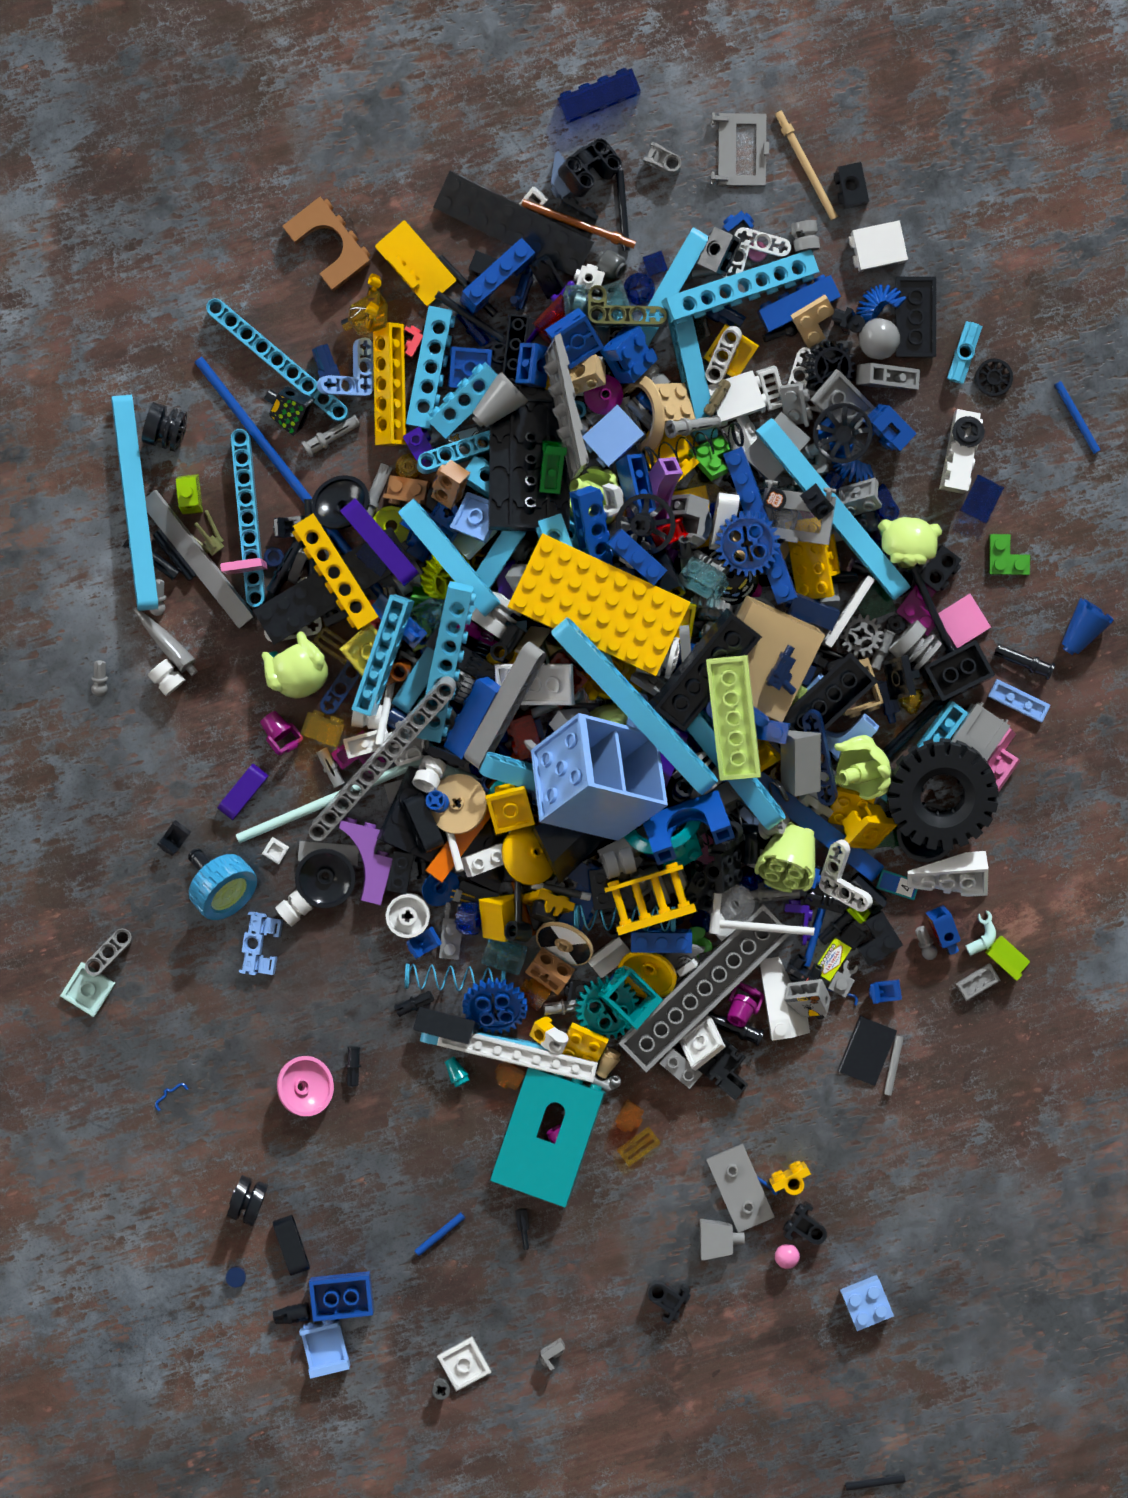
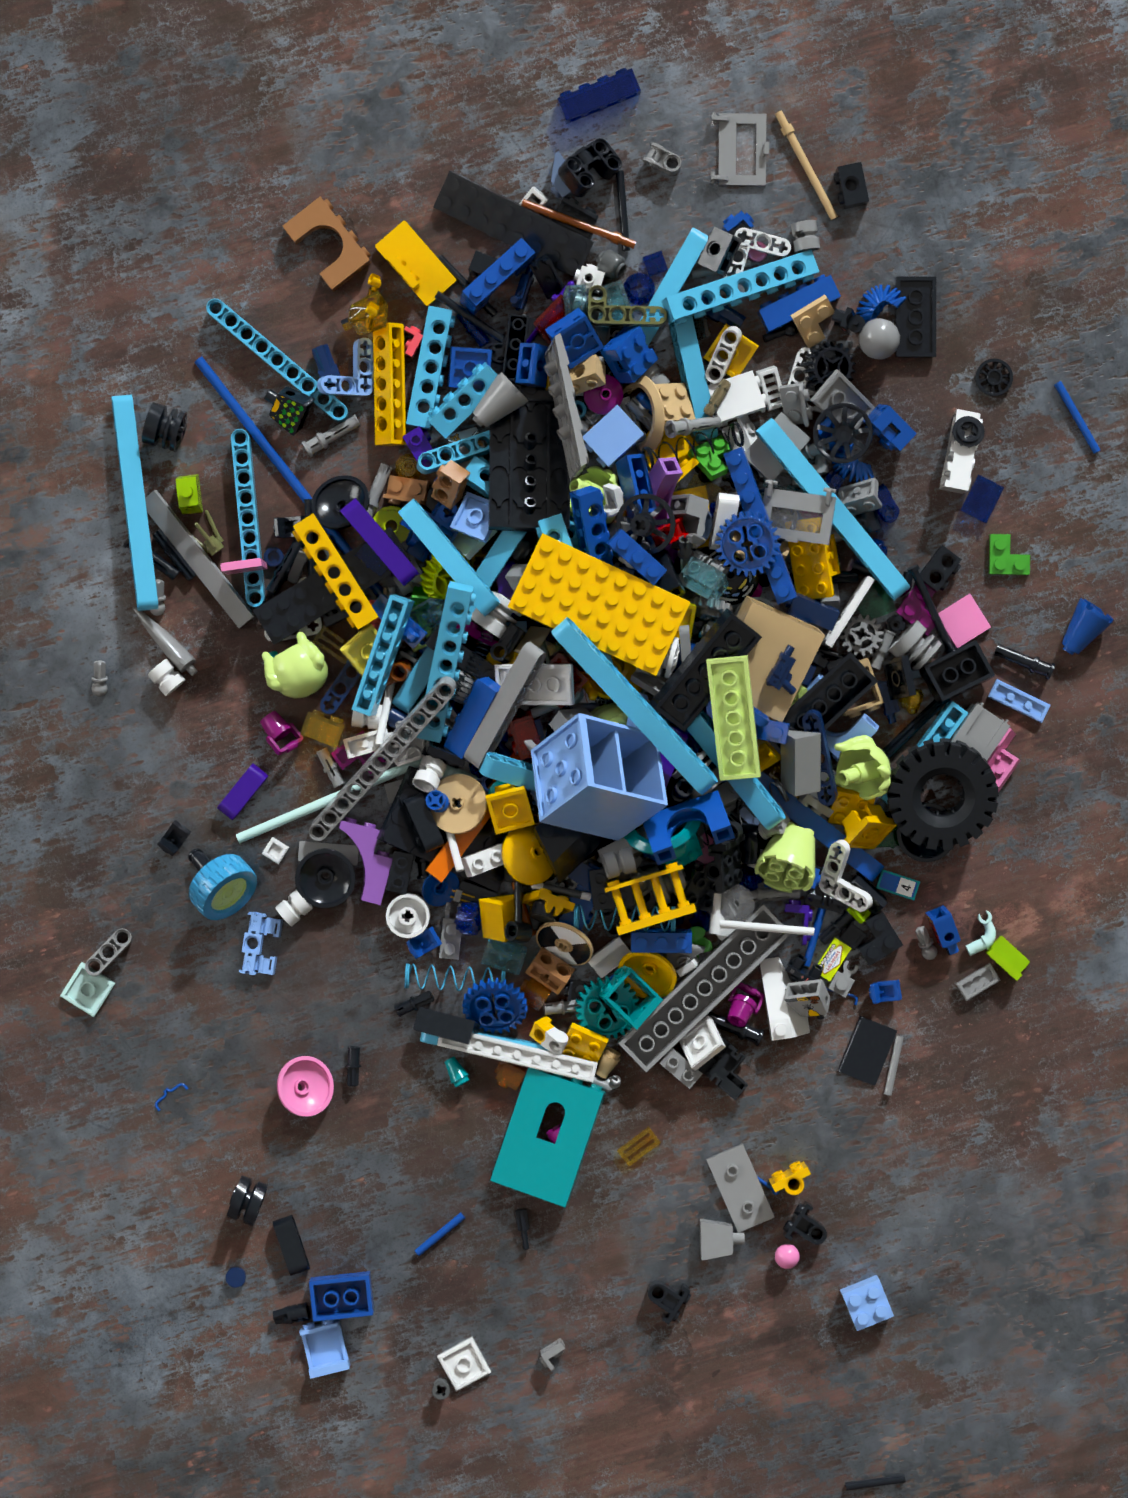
(552, 466): green bracket -> none
(629, 1116): clear orange brick -> none
(775, 498): tile -> none
(817, 502): black bracket -> none
(878, 246): white panel -> none
(887, 376): light grey slope -> none
(909, 540): yellowish green piece -> none
(961, 873): white wedge -> none
(969, 341): medium azure piece -> none

